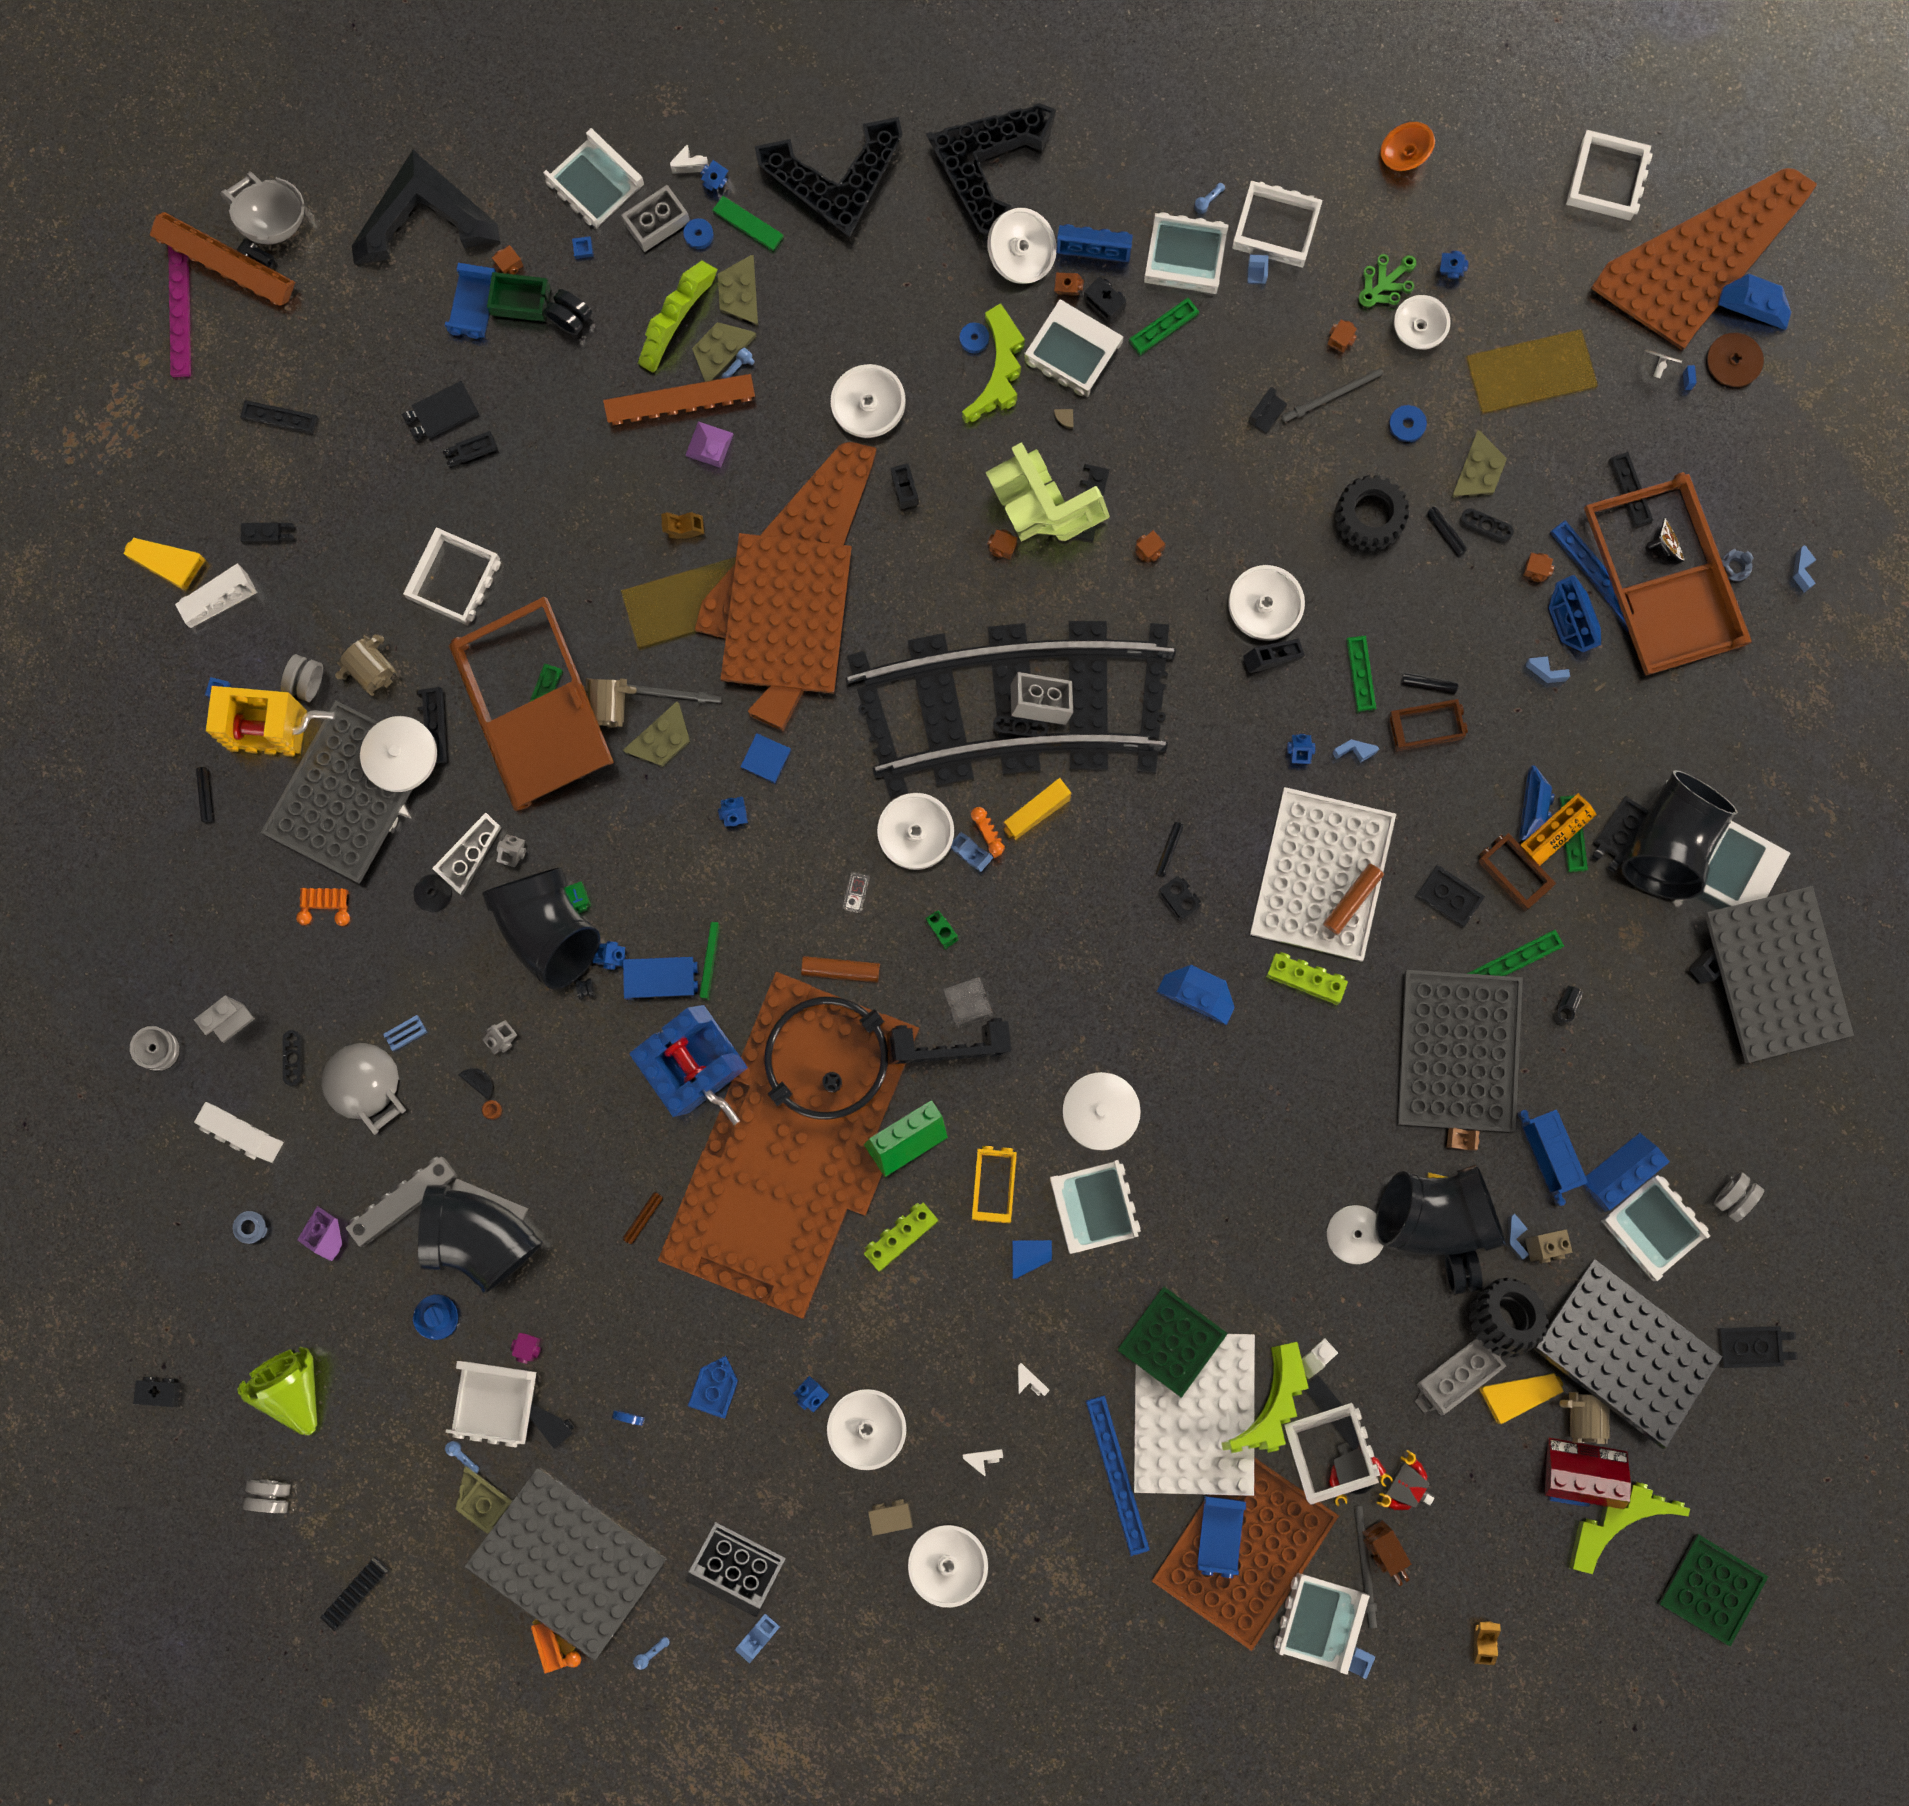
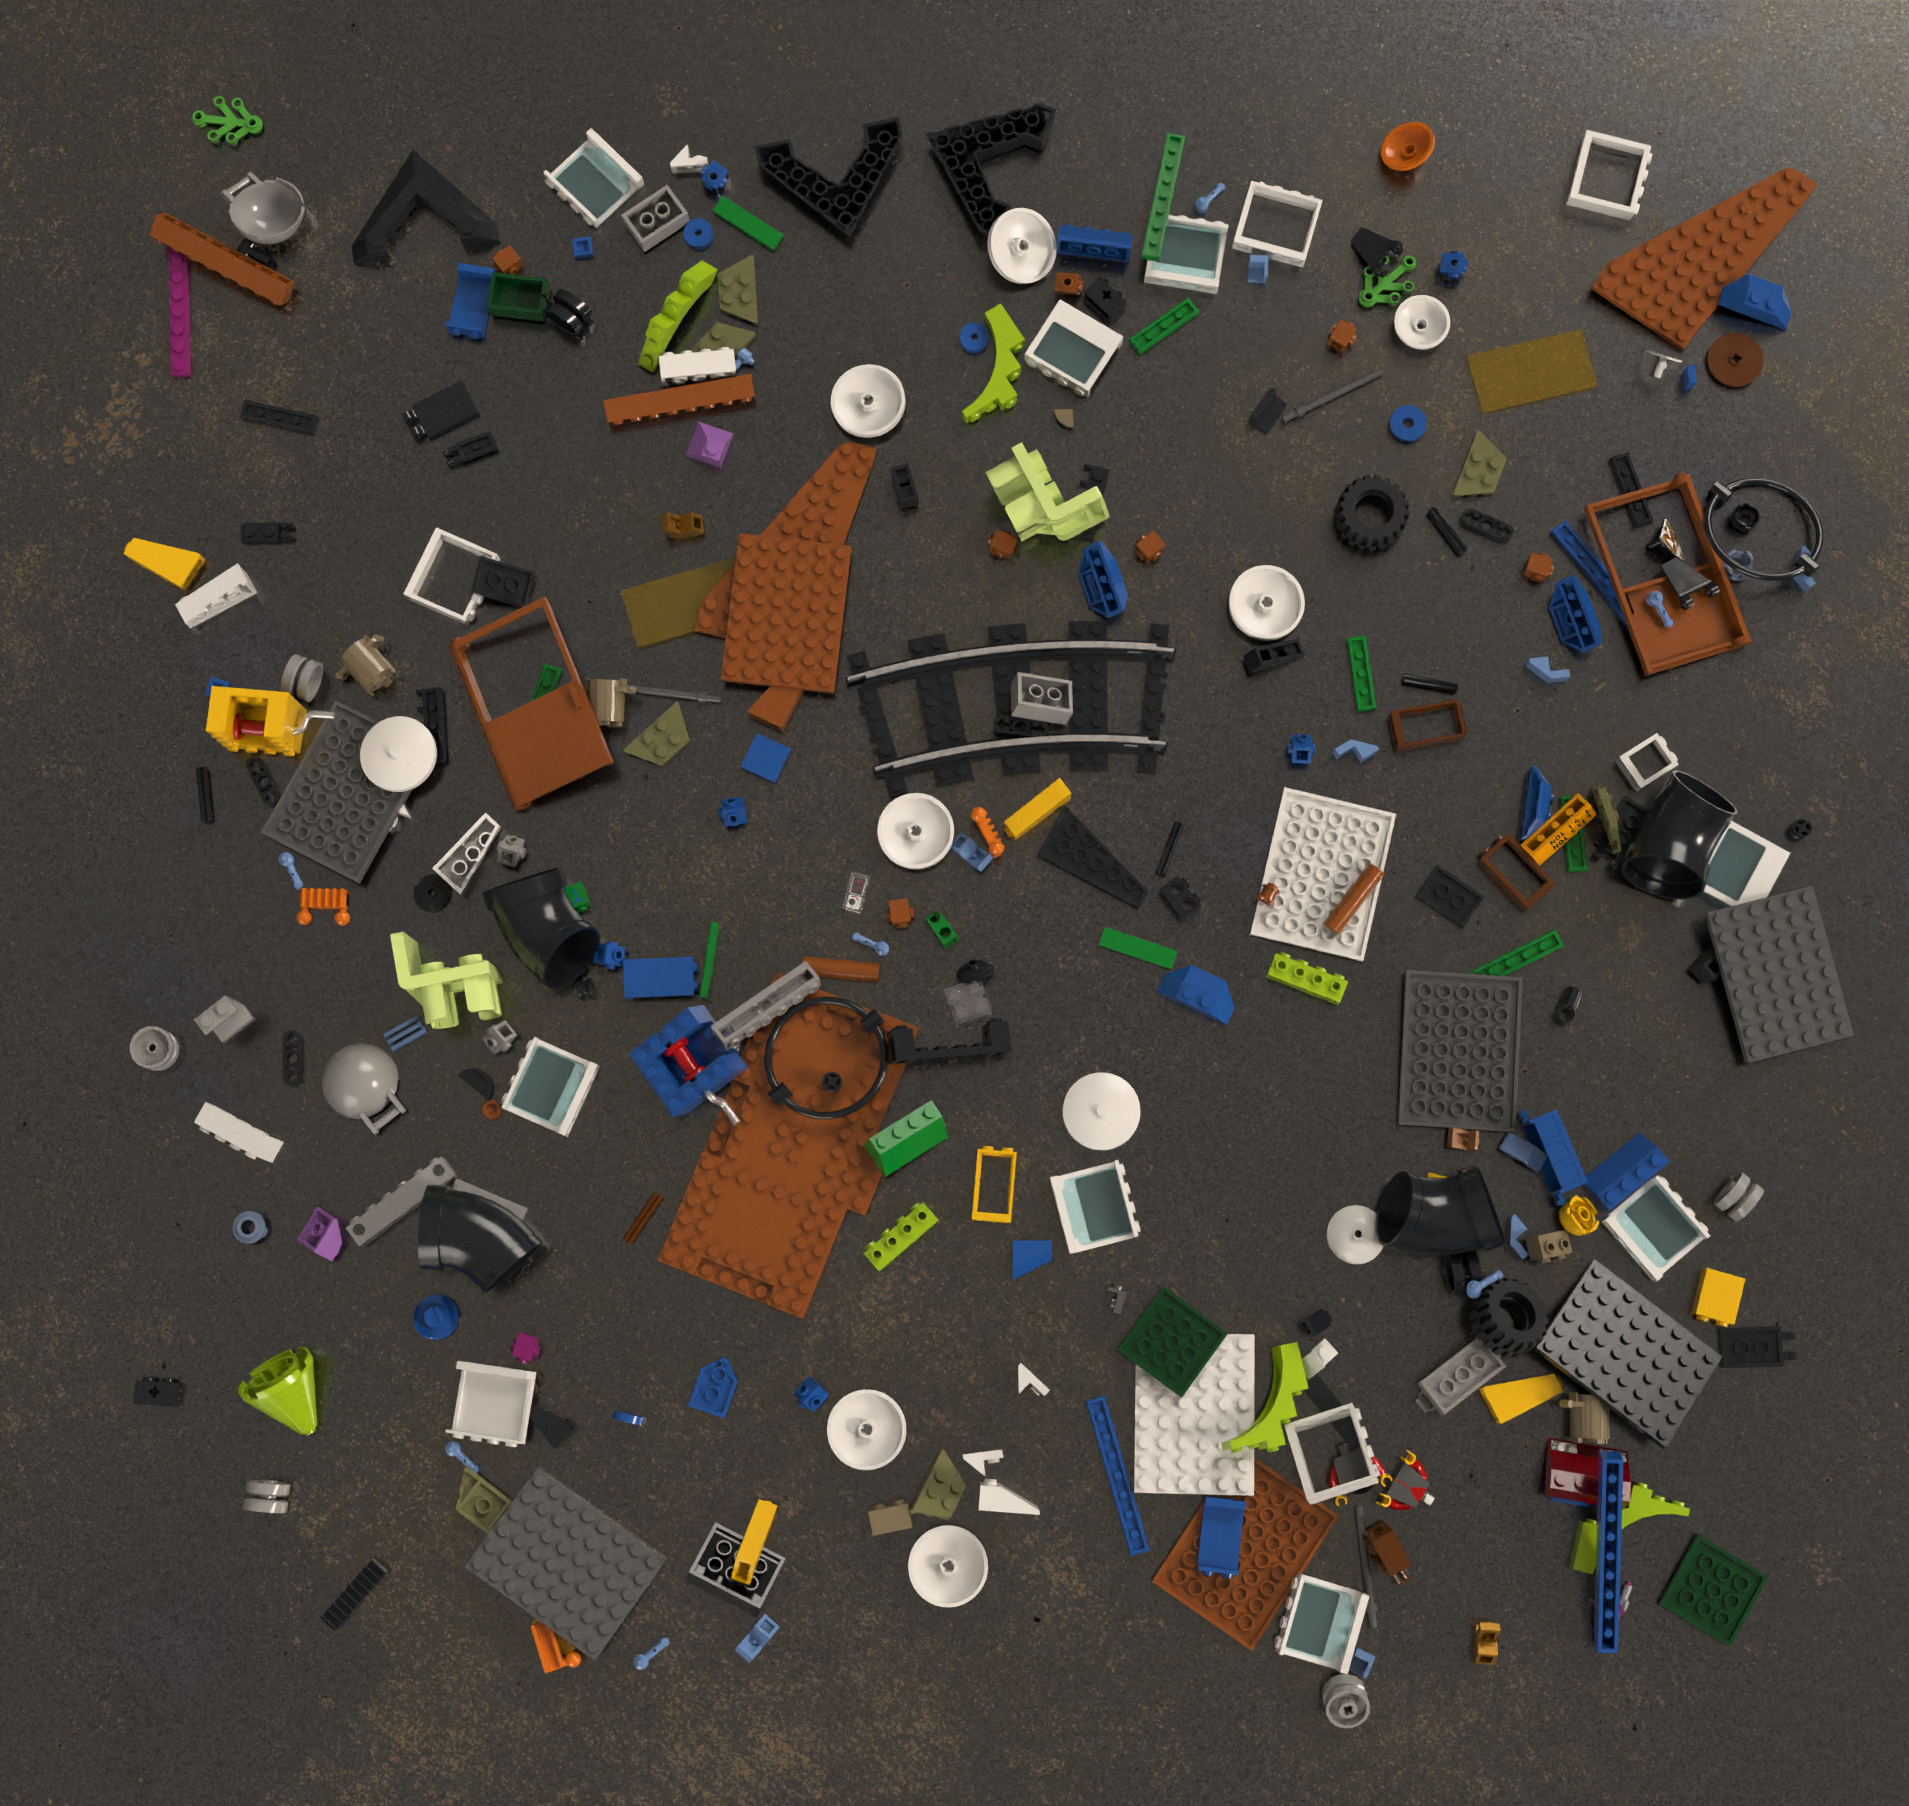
(229, 121): none -> bright green plant
(264, 795): none -> black beam
(288, 860): none -> medium blue piece
(435, 984): none -> yellowish green piece
(502, 582): none -> black tile
(550, 1086): none -> clear light blue panel
(696, 365): none -> white wedge
(753, 1541): none -> yellow slope
(766, 1005): none -> light grey piece
(881, 948): none -> medium blue piece
(900, 913): none -> dark orange brick
(940, 1489): none -> olive wing
(975, 971): none -> black dish
(999, 1498): none -> white slope
(1084, 855): none -> black wing
(1102, 580): none -> blue wedge
(1117, 1302): none -> dark grey bracket
(1138, 948): none -> green tile
(1162, 197): none -> green tile
(1268, 894): none -> dark orange brick
(1316, 1322): none -> black slope
(1345, 1701): none -> light grey wheel
(1375, 249): none -> black flag
(1474, 1287): none -> medium blue piece
(1523, 1151): none -> medium blue slope
(1578, 1216): none -> yellow cylinder
(1608, 816): none -> olive wing
(1608, 1551): none -> blue brick
(1624, 1598): none -> light grey piece
(1632, 773): none -> white window
(1655, 599): none -> medium blue piece
(1686, 582): none -> black flag
(1718, 1297): none -> yellow brick
(1745, 517): none -> black hair
(1804, 828): none -> black wheel
(1805, 564): none -> black piece

